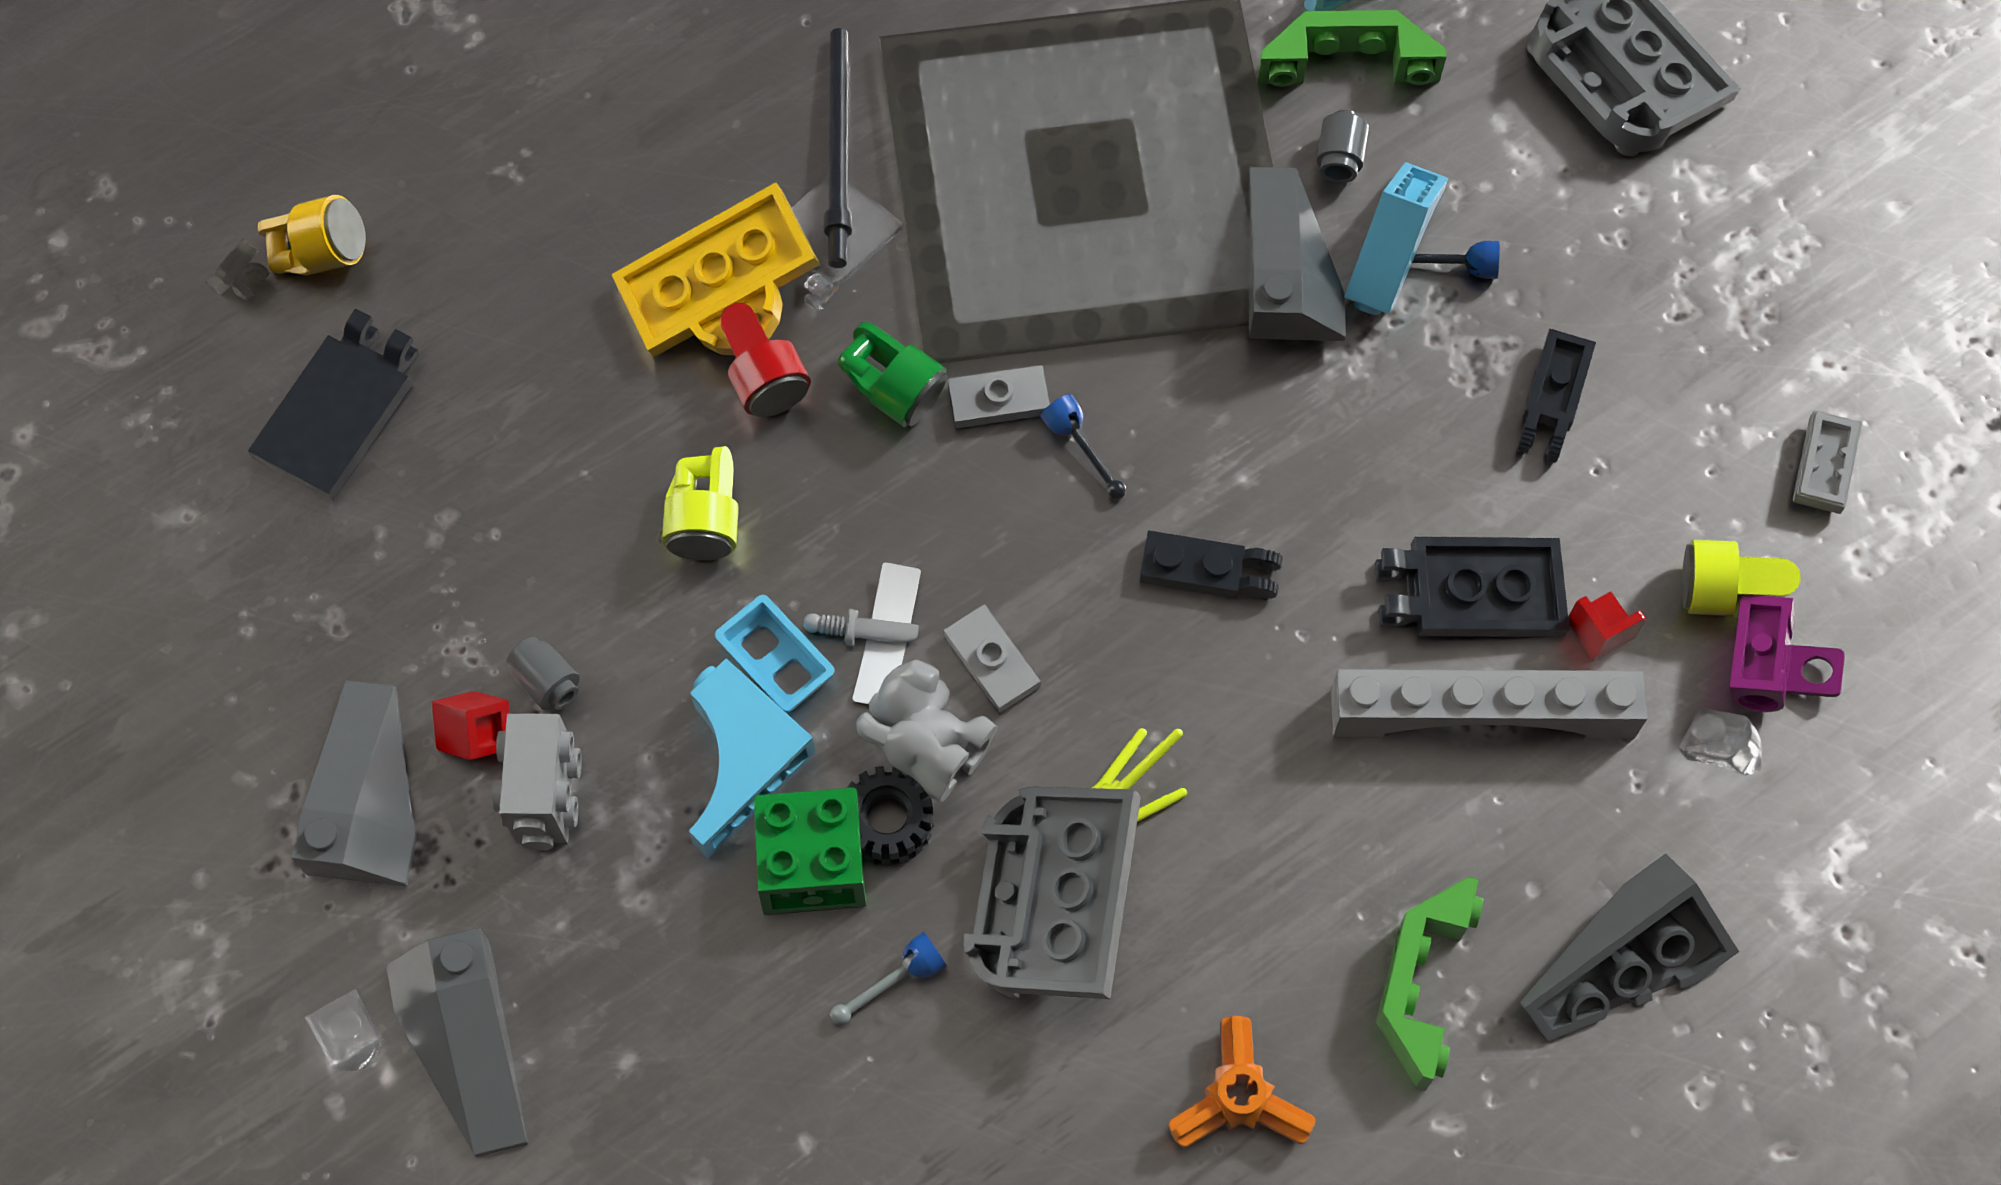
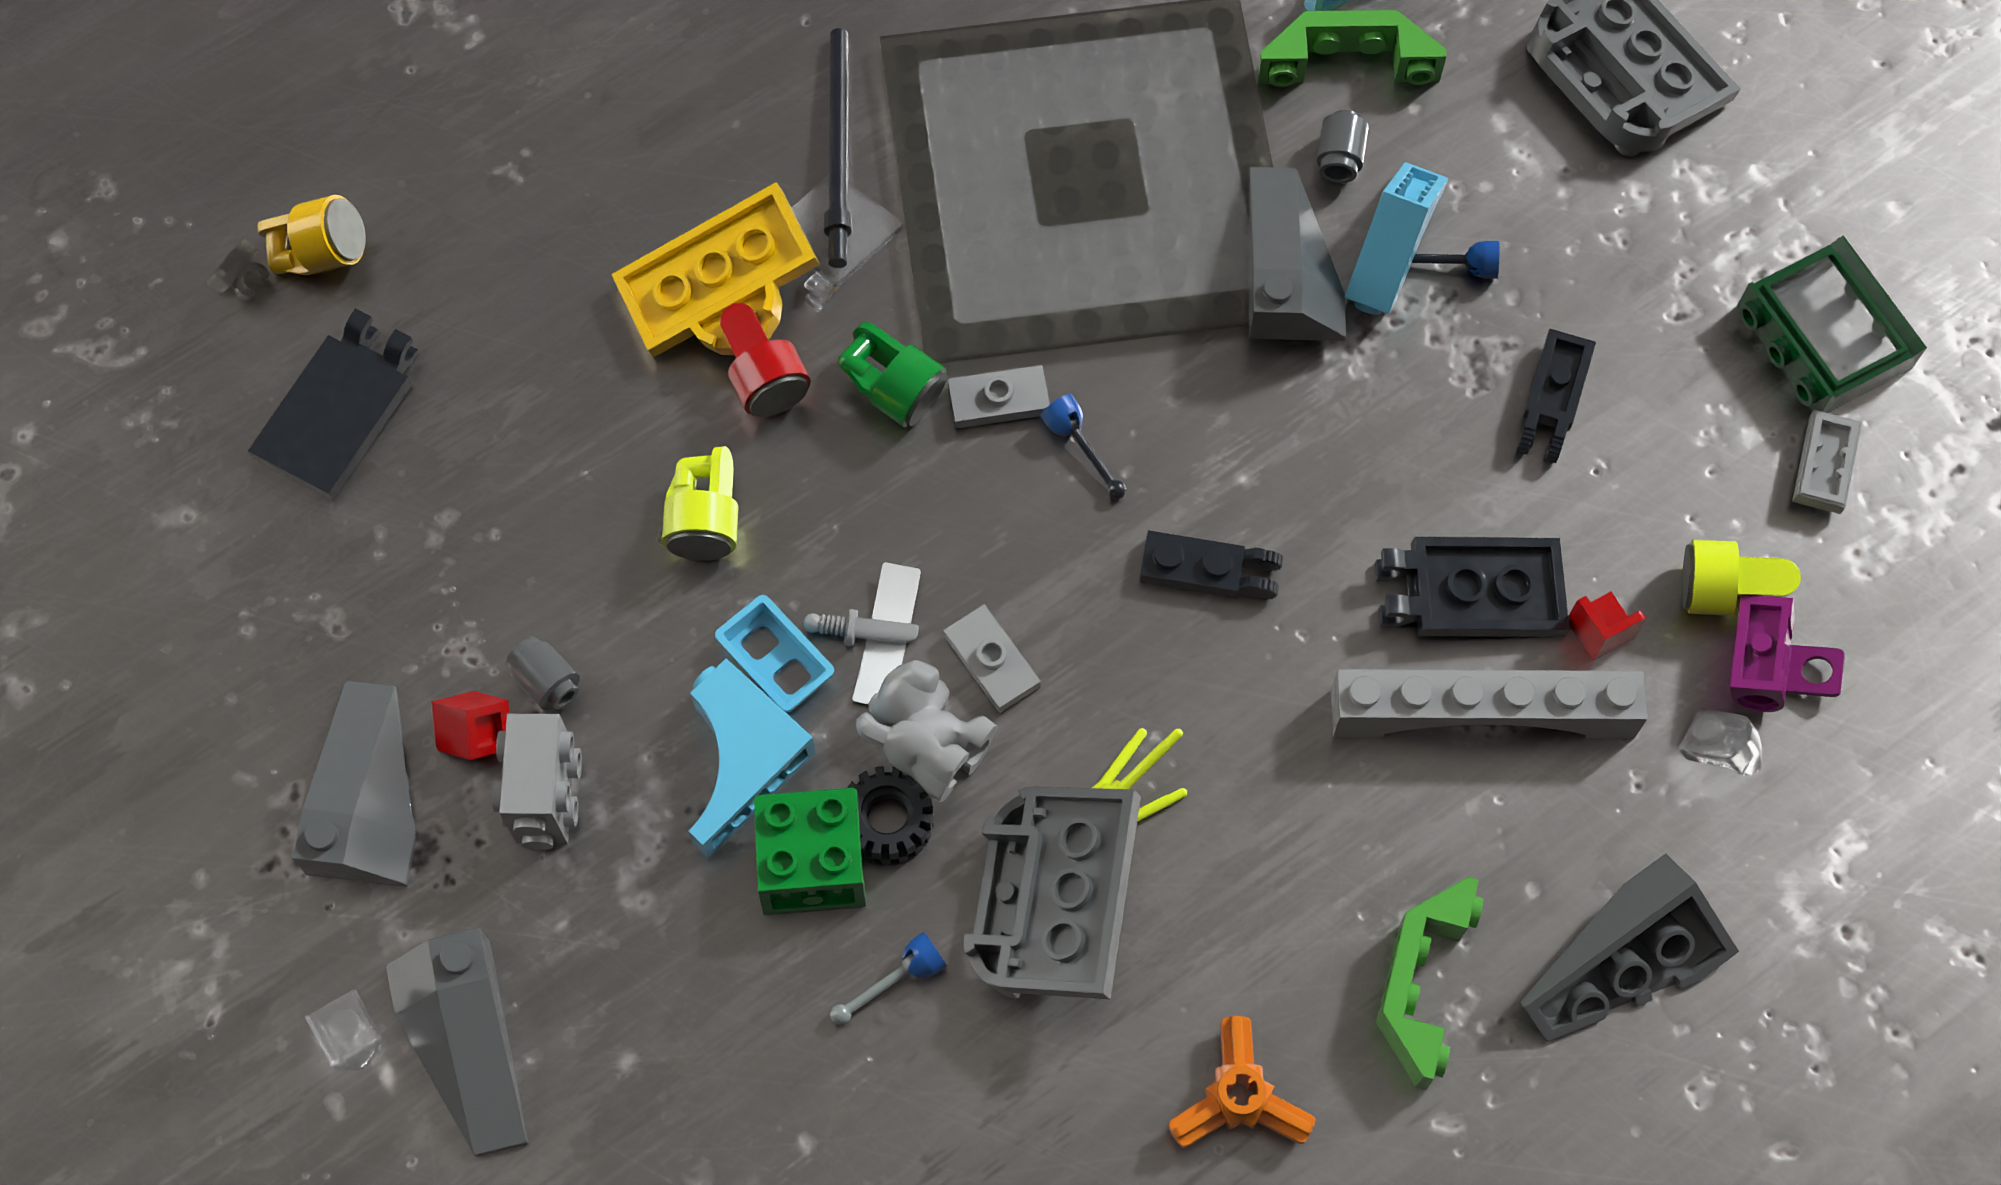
(1830, 327): none -> dark green window

